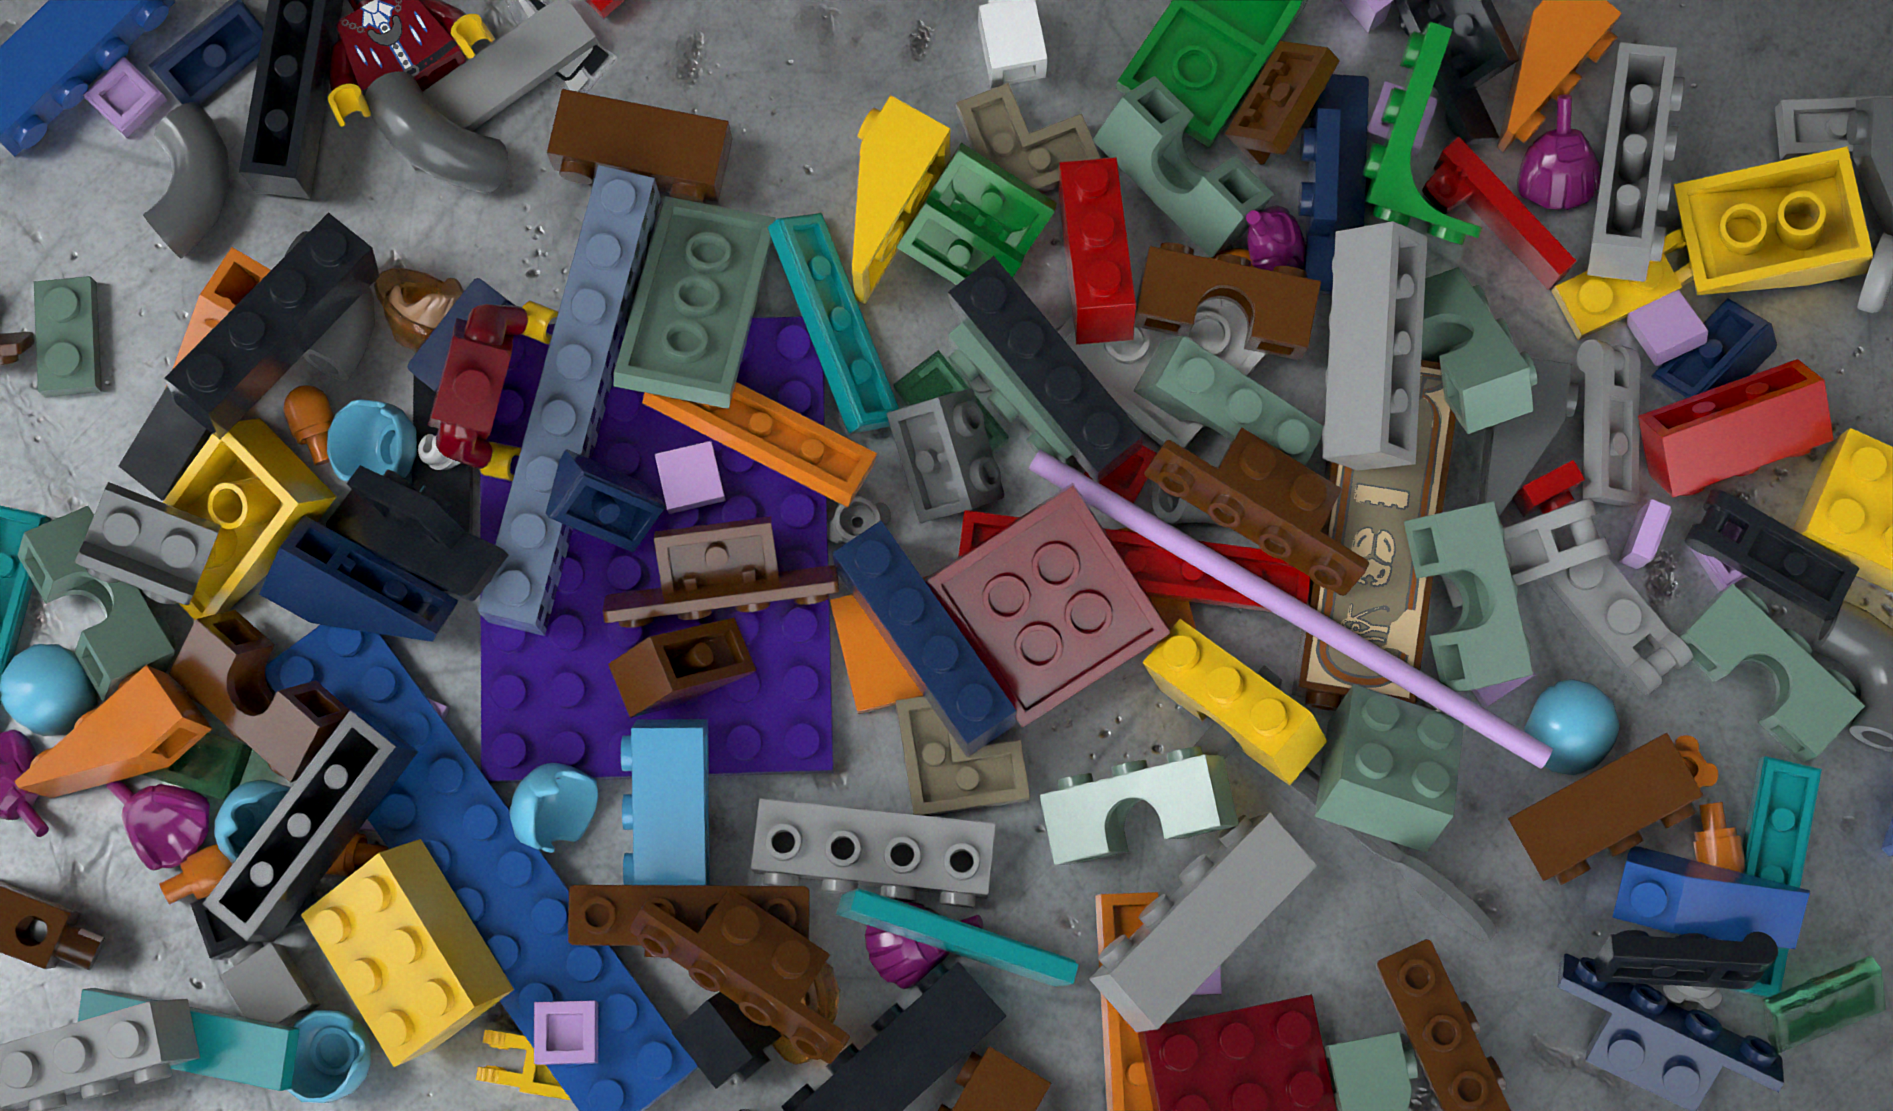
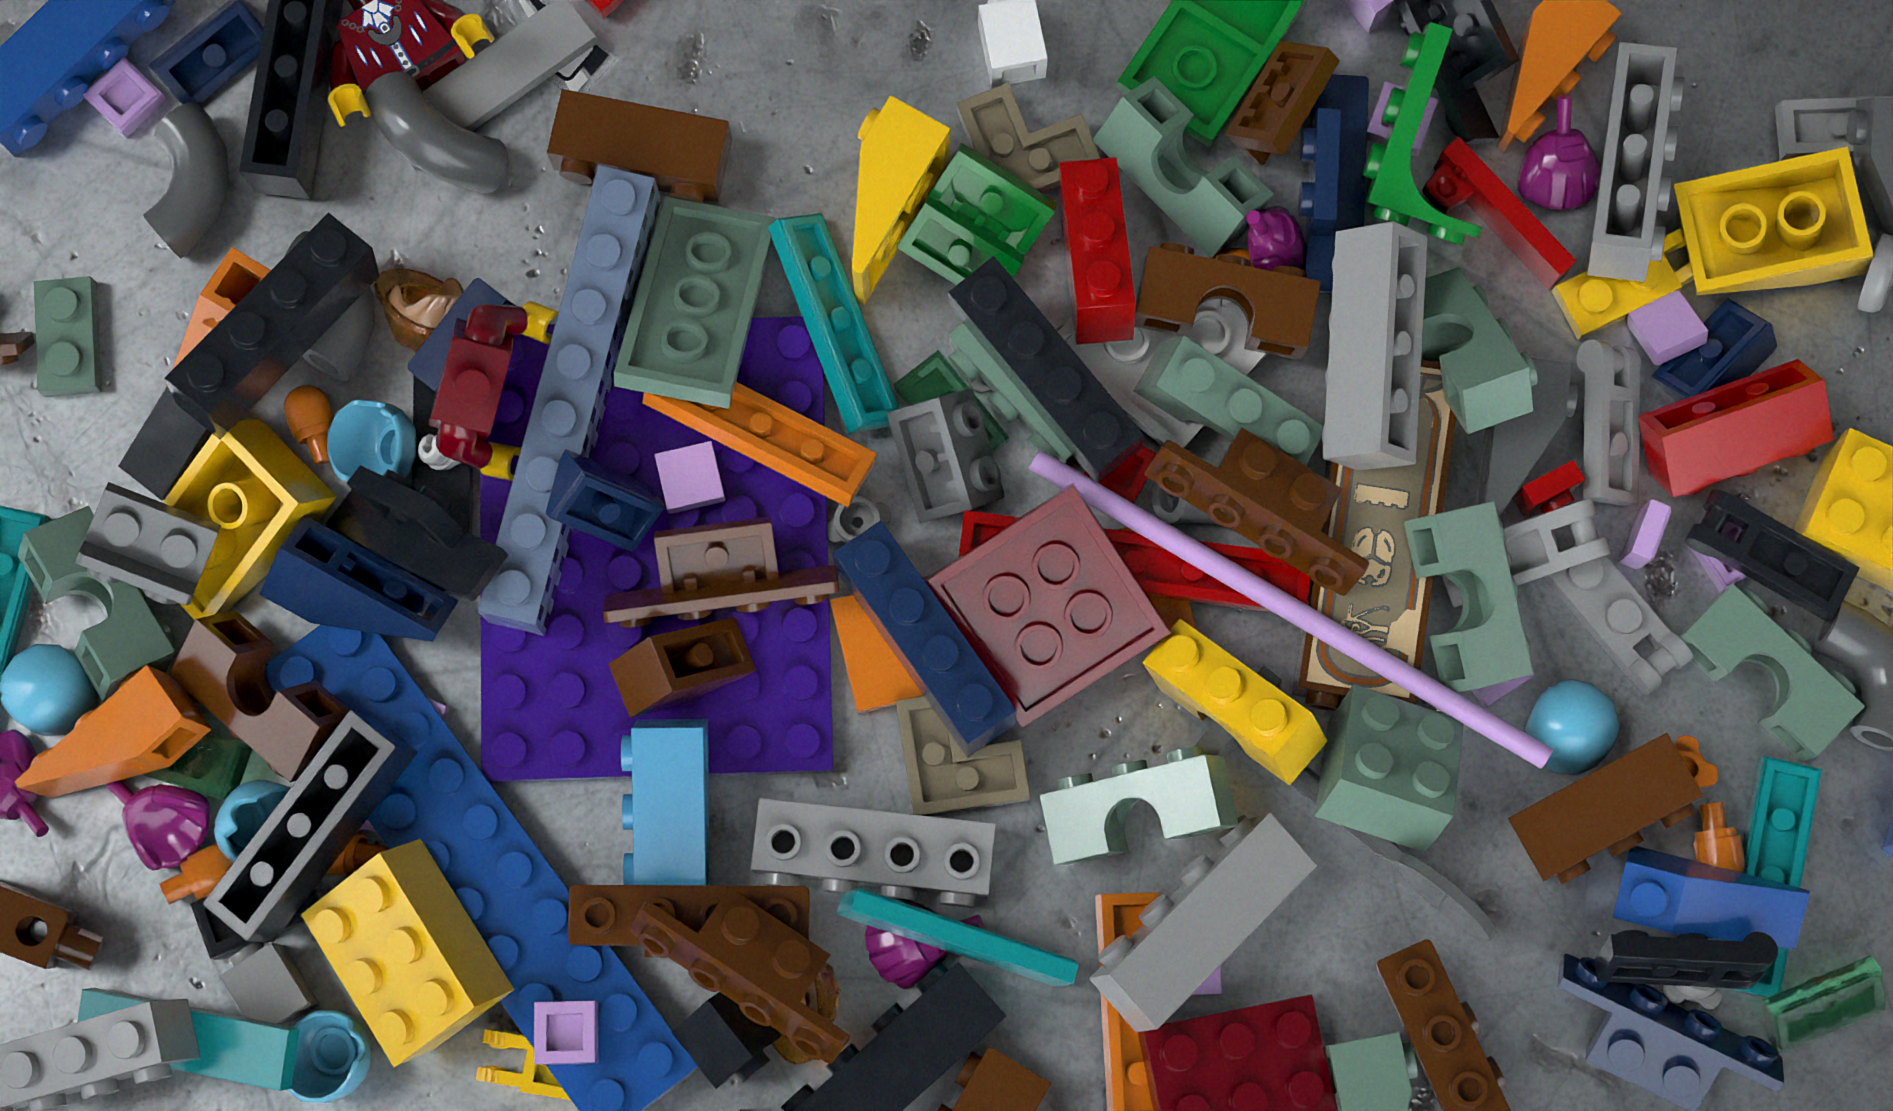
(553, 808): medium azure hair -> none

